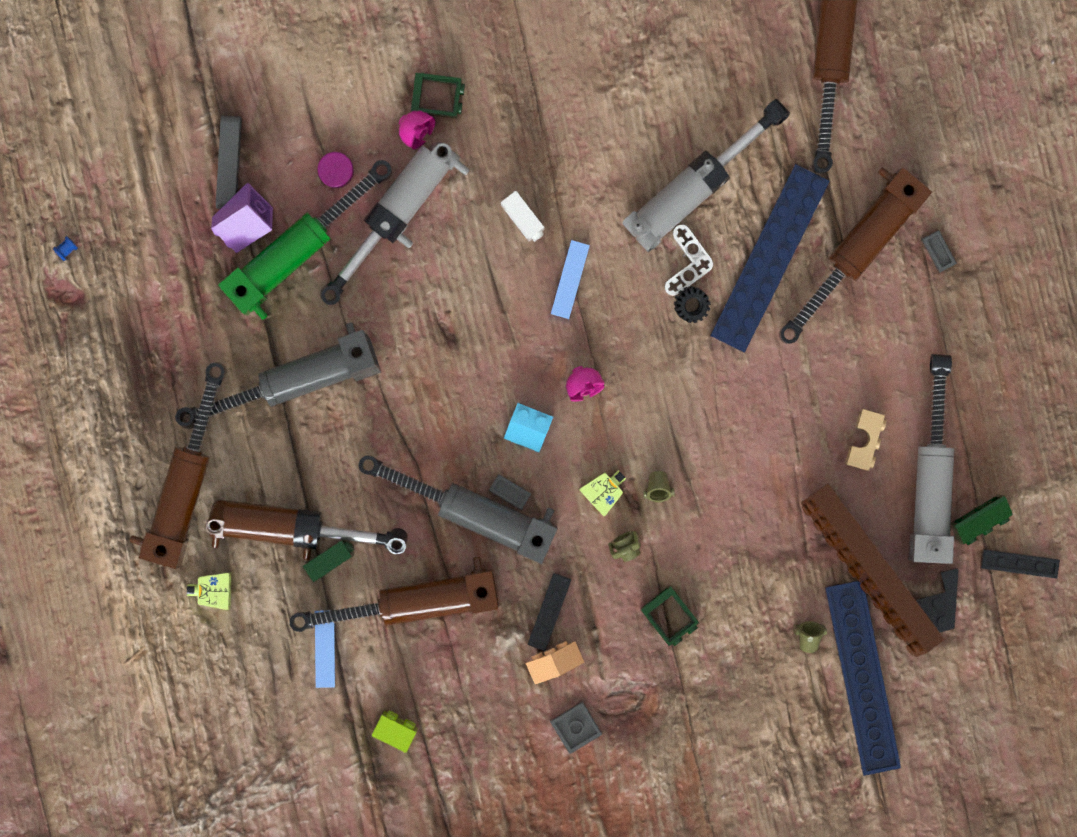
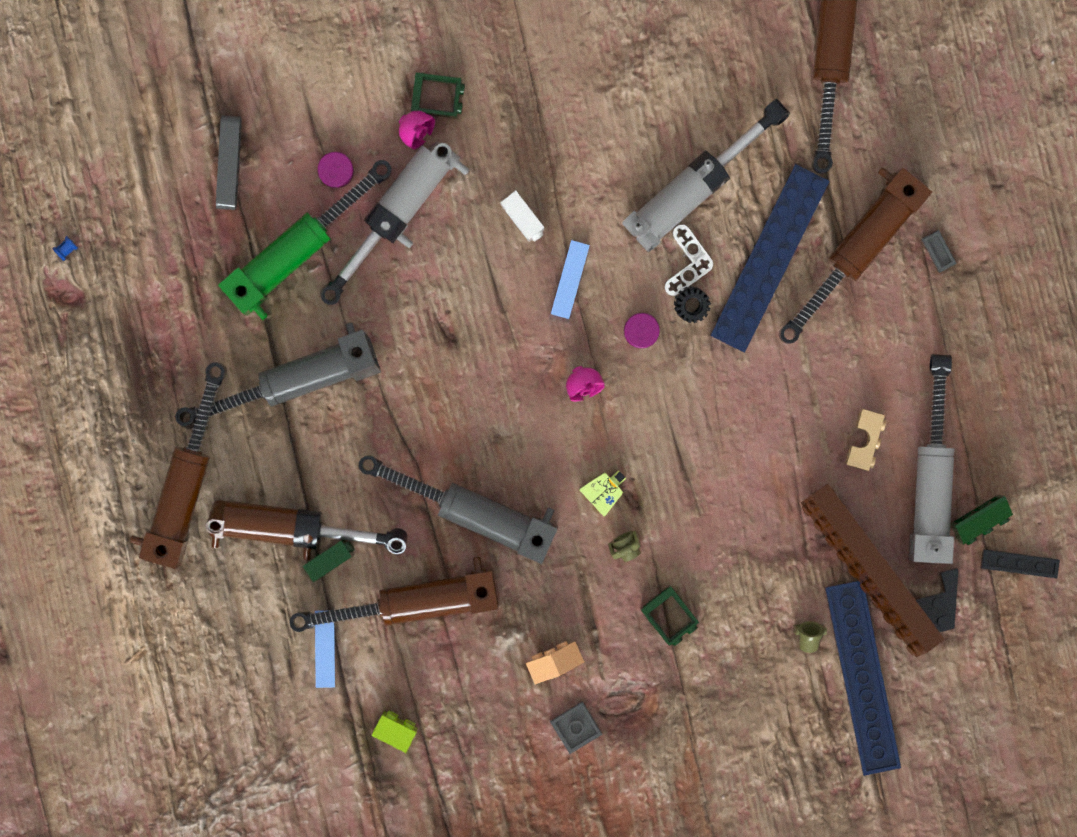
(212, 590): yellowish green torso -> none
(243, 219): medium lavender slope -> none
(510, 492): dark grey tile -> none
(528, 427): medium azure slope -> none
(549, 612): black tile -> none
(641, 330): none -> magenta head
(658, 487): olive piece -> none

